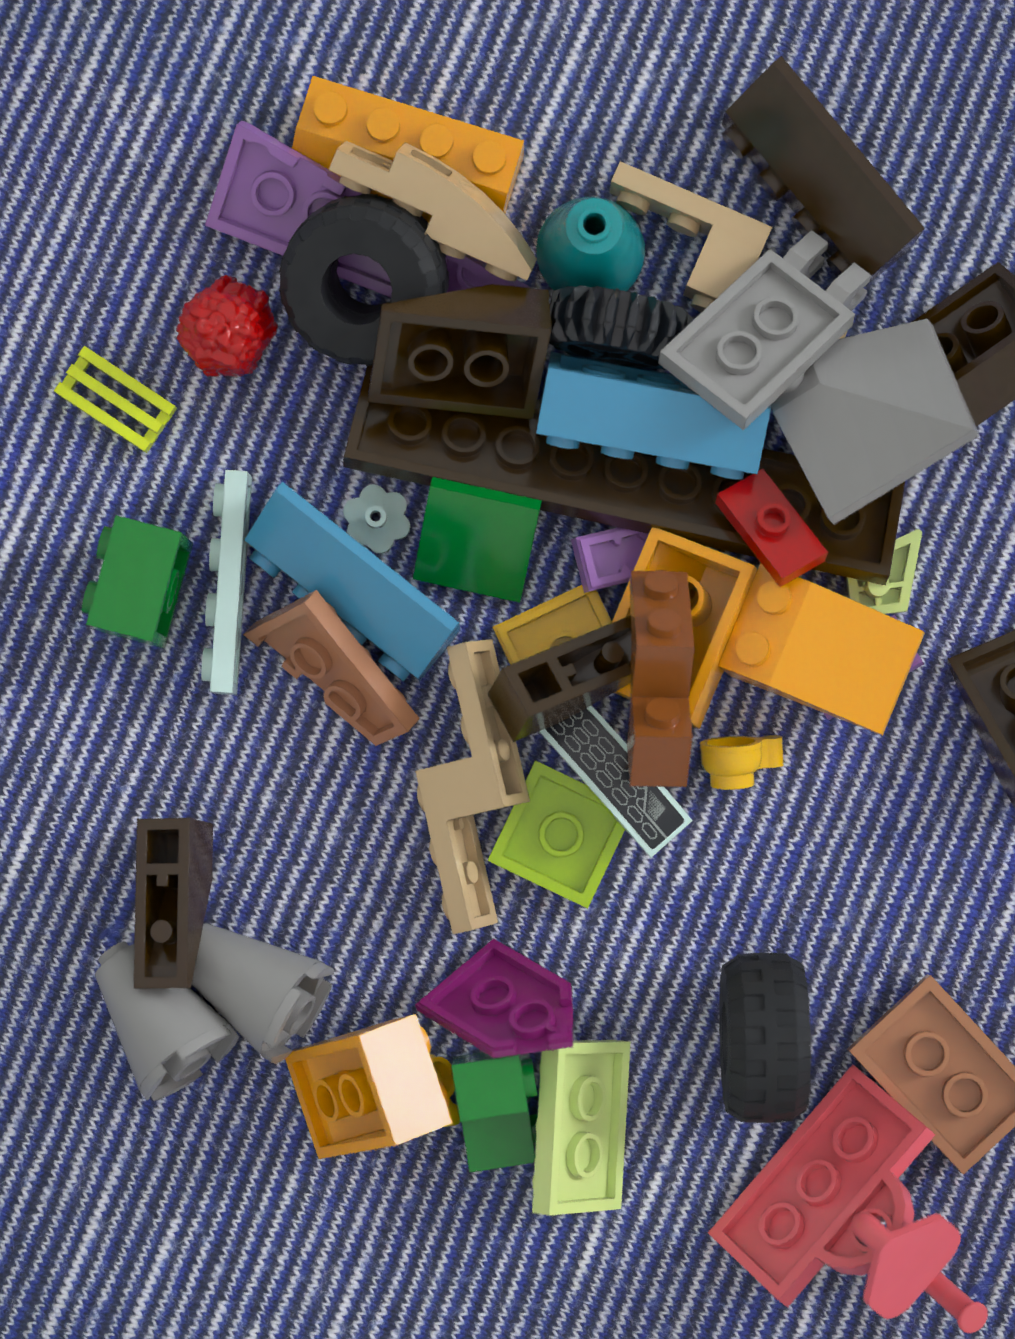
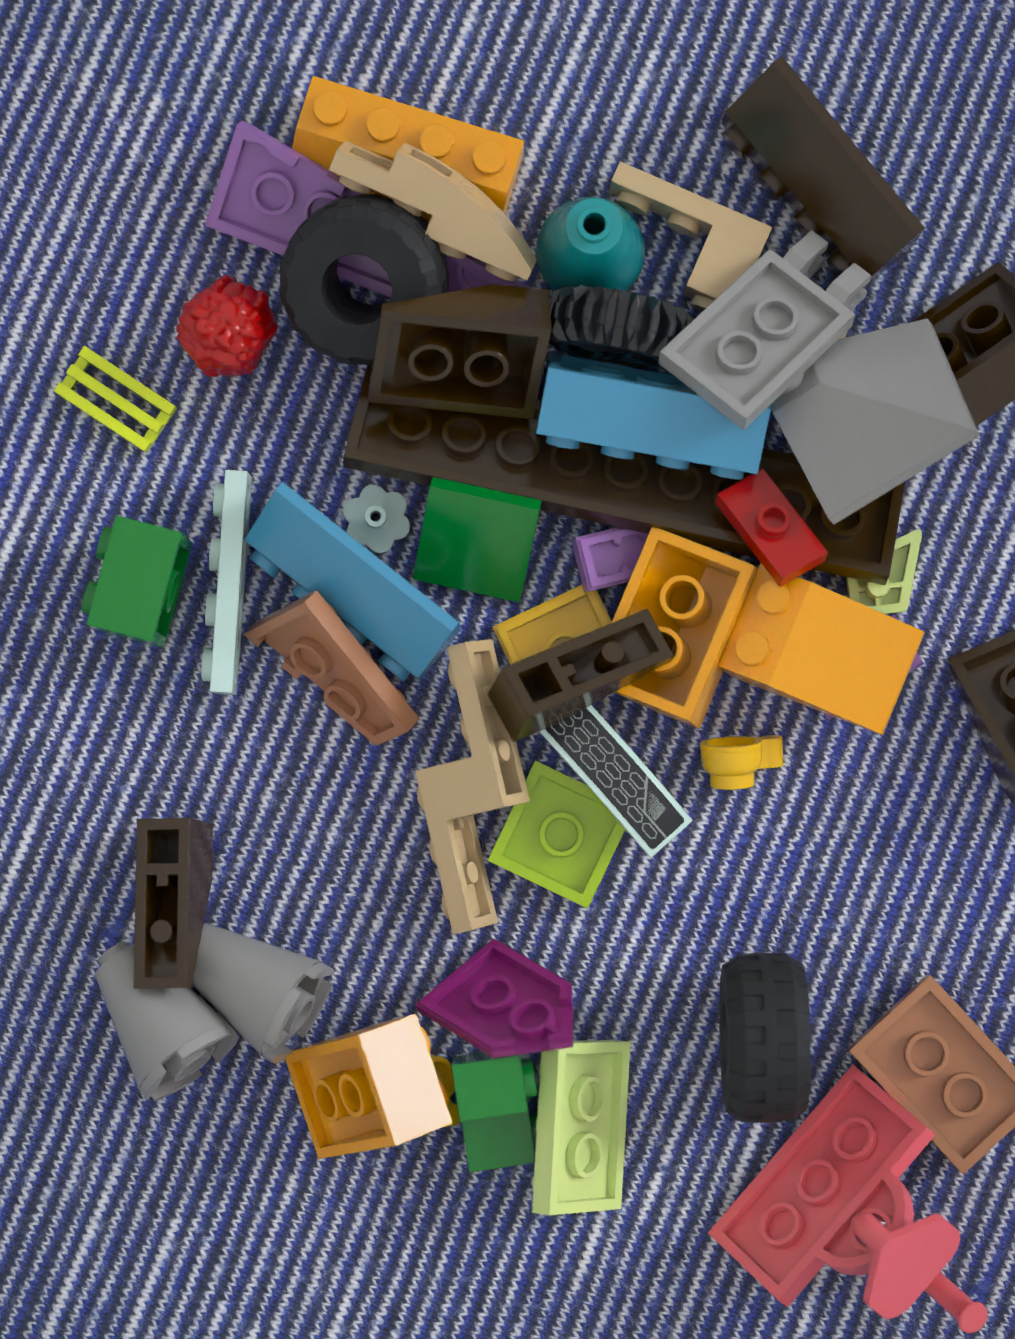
(660, 679): dark orange arch -> none

